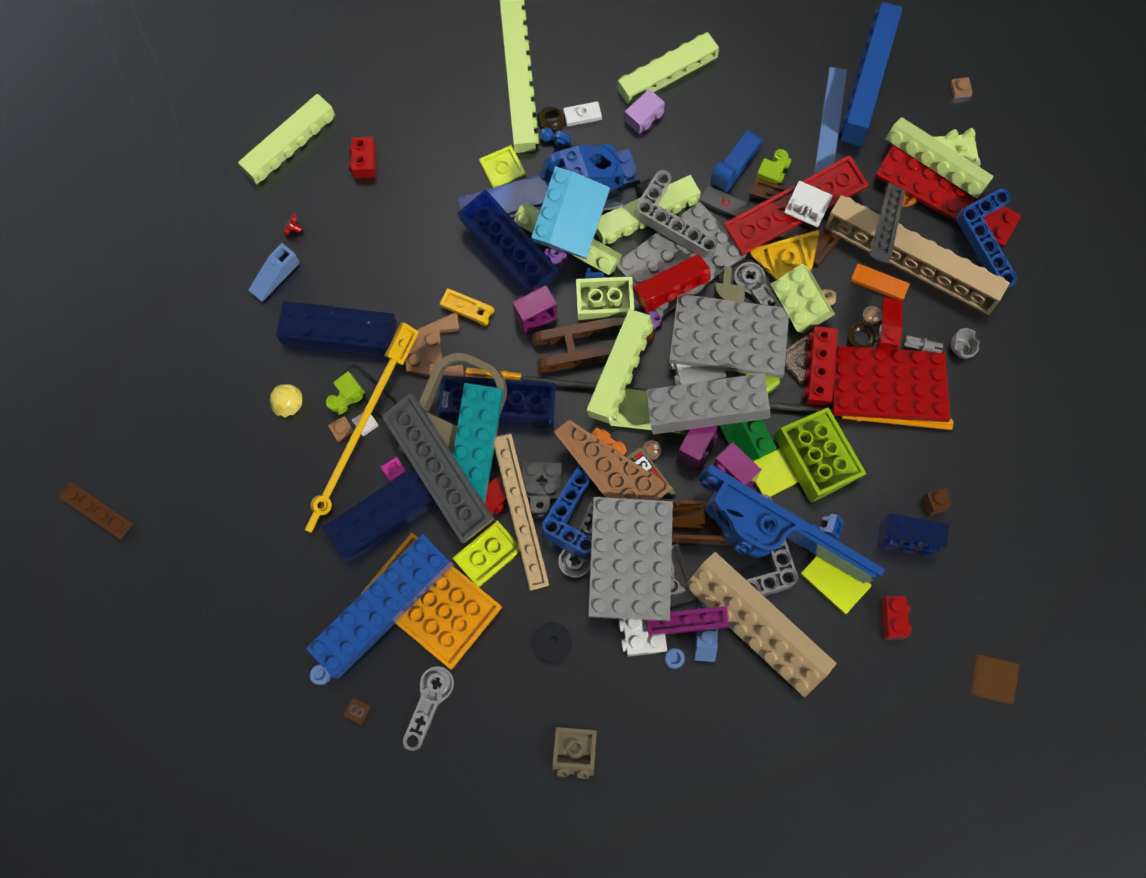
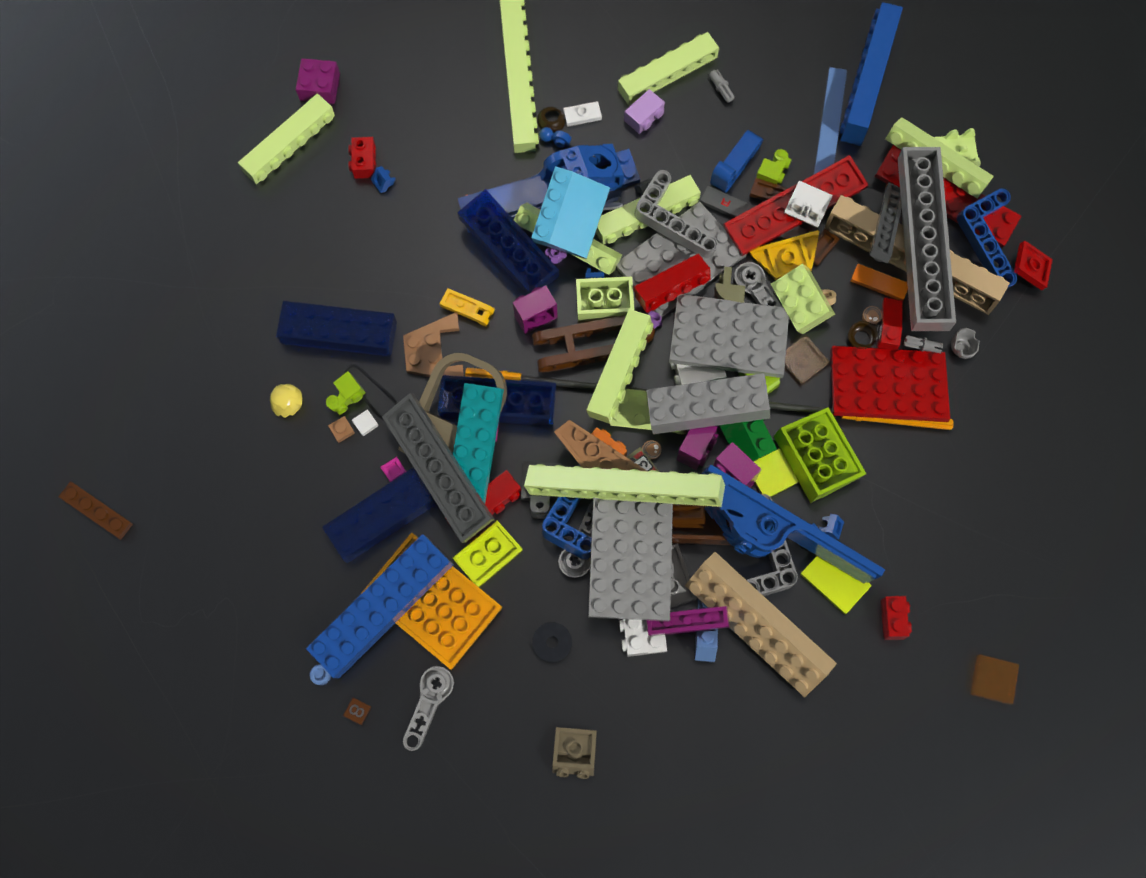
(274, 271): medium blue slope -> none
(292, 225): red plant -> none
(318, 78): none -> magenta brick
(382, 179): none -> blue tile
(397, 354): yellow bar -> none
(502, 167): neon yellow tile -> none
(520, 512): tan tile -> none
(626, 485): none -> yellowish green brick
(674, 658): medium blue tile -> none
(721, 85): none -> light grey axle
(821, 366): red brick -> none
(913, 535): clear blue brick -> none
(926, 239): none -> light grey brick
(936, 501): reddish brown brick -> none
(961, 87): medium nougat plate -> none
(1033, 265): none -> red plate

